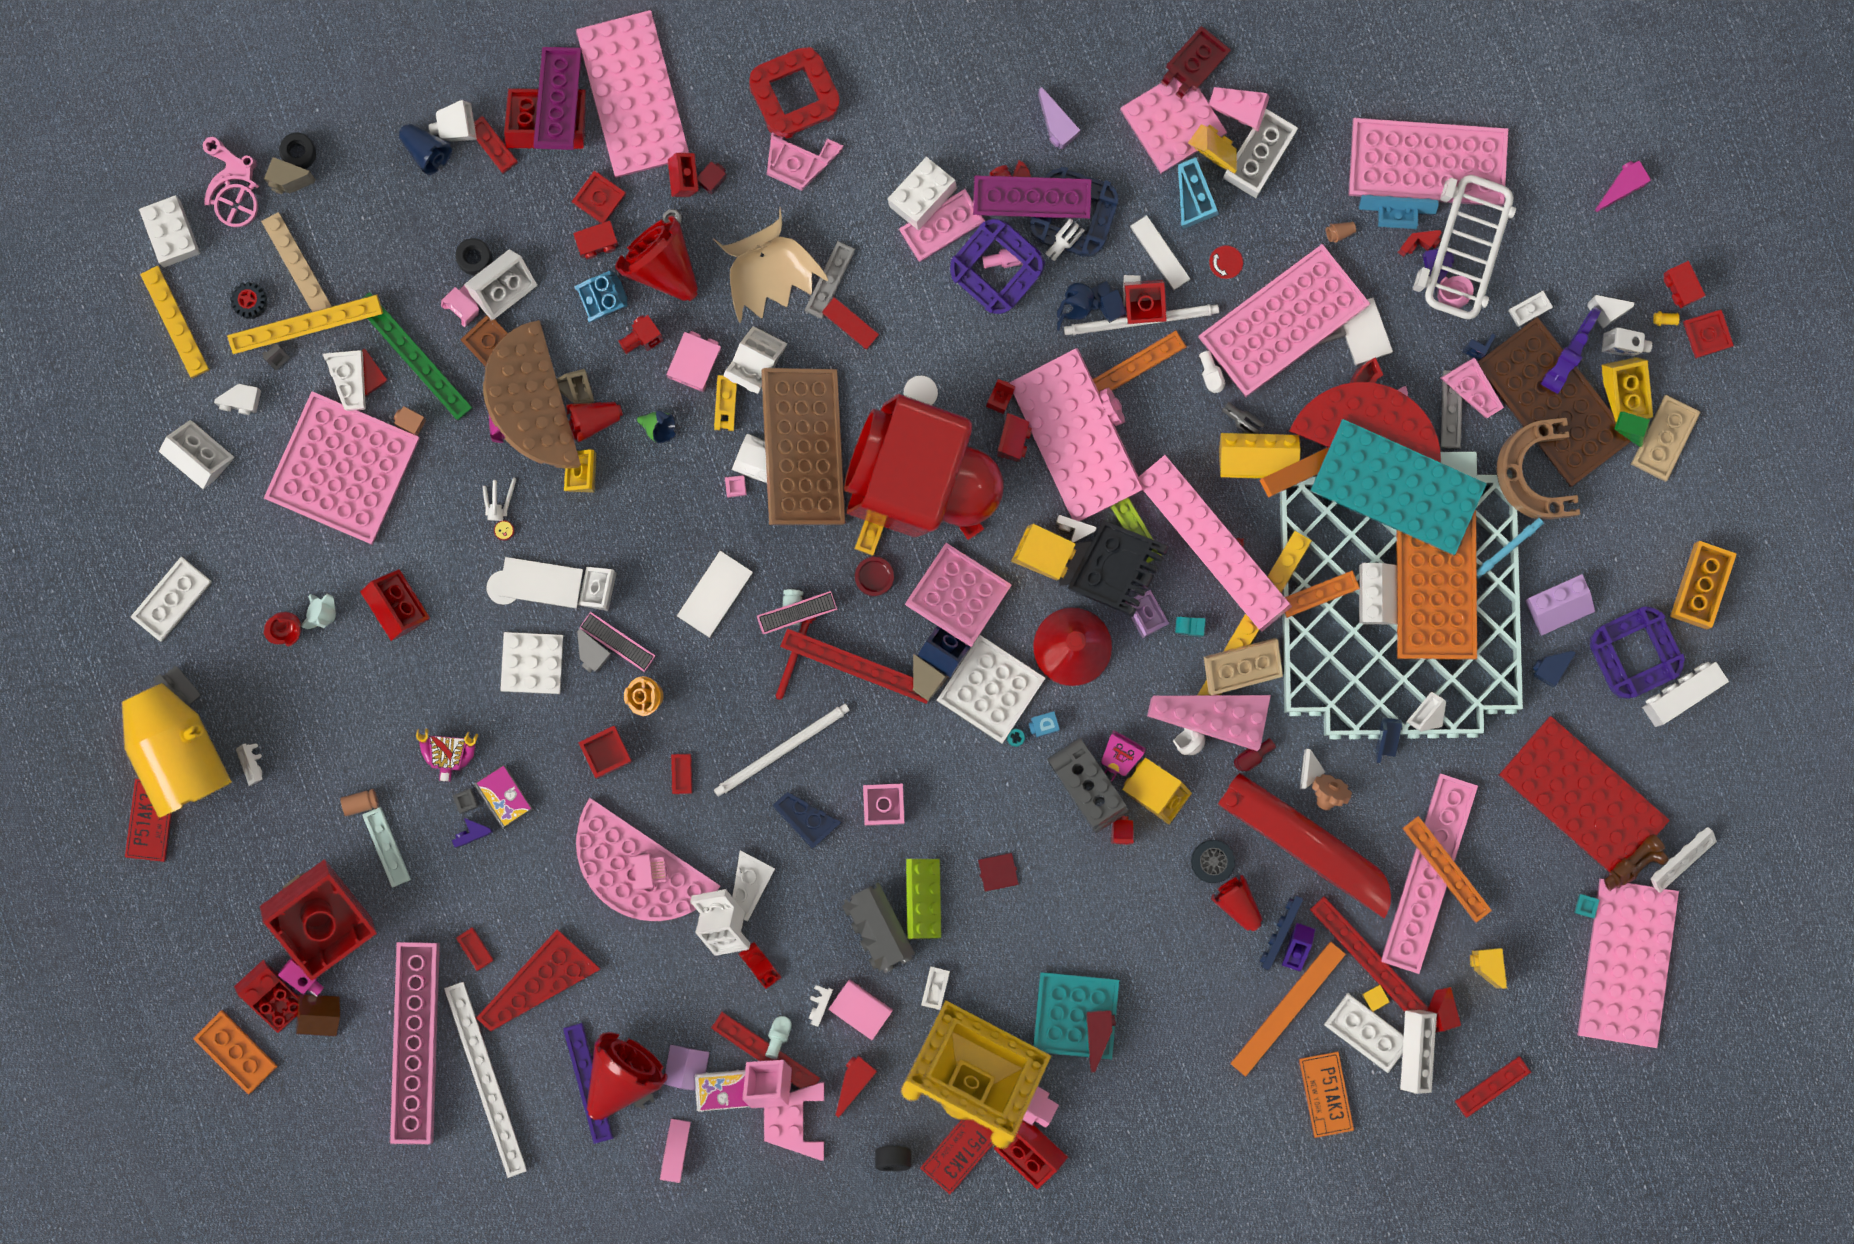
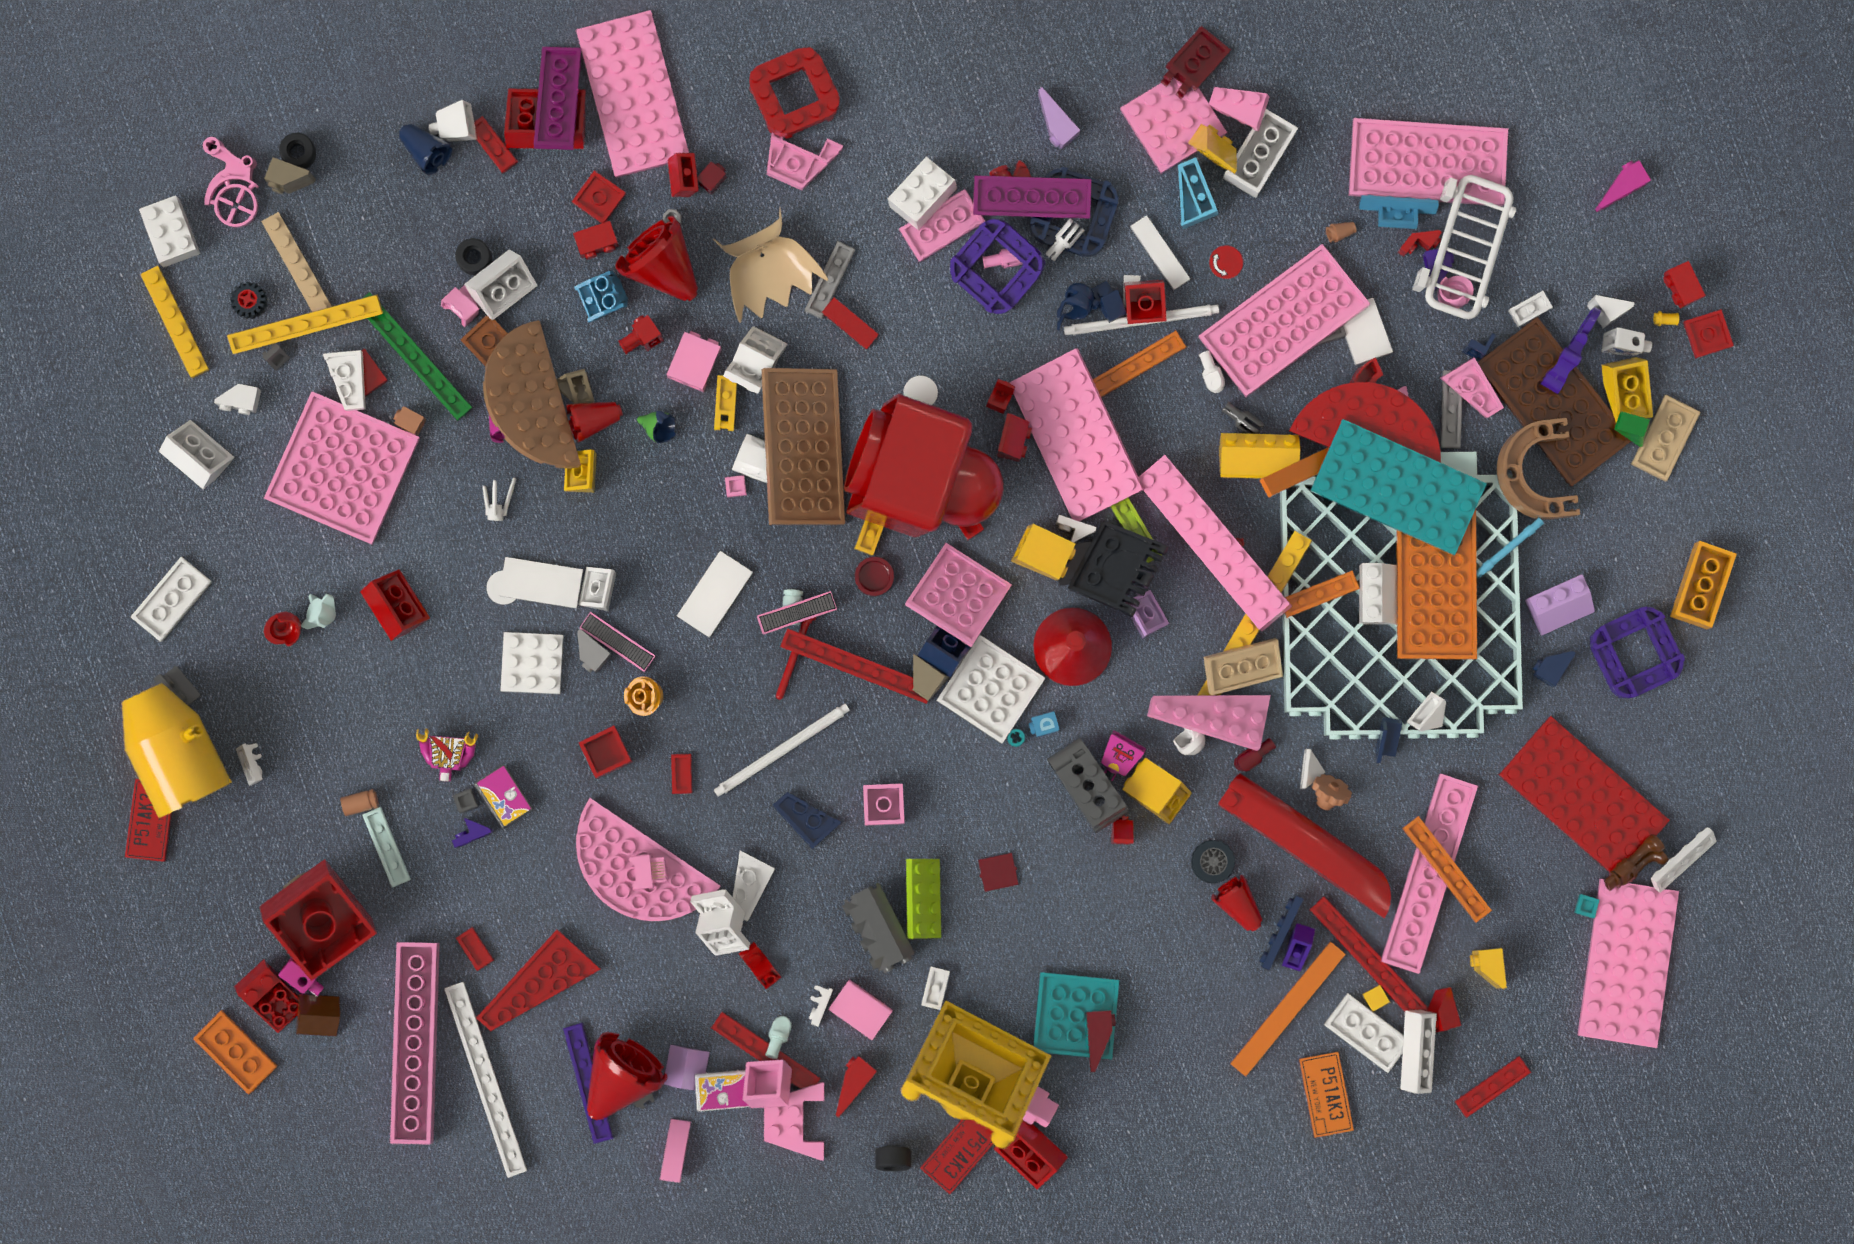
(504, 530): light yellow tile -> none
(1112, 406): bright pink plant -> none
(1190, 626): teal leg -> none
(1681, 696): white brick -> none

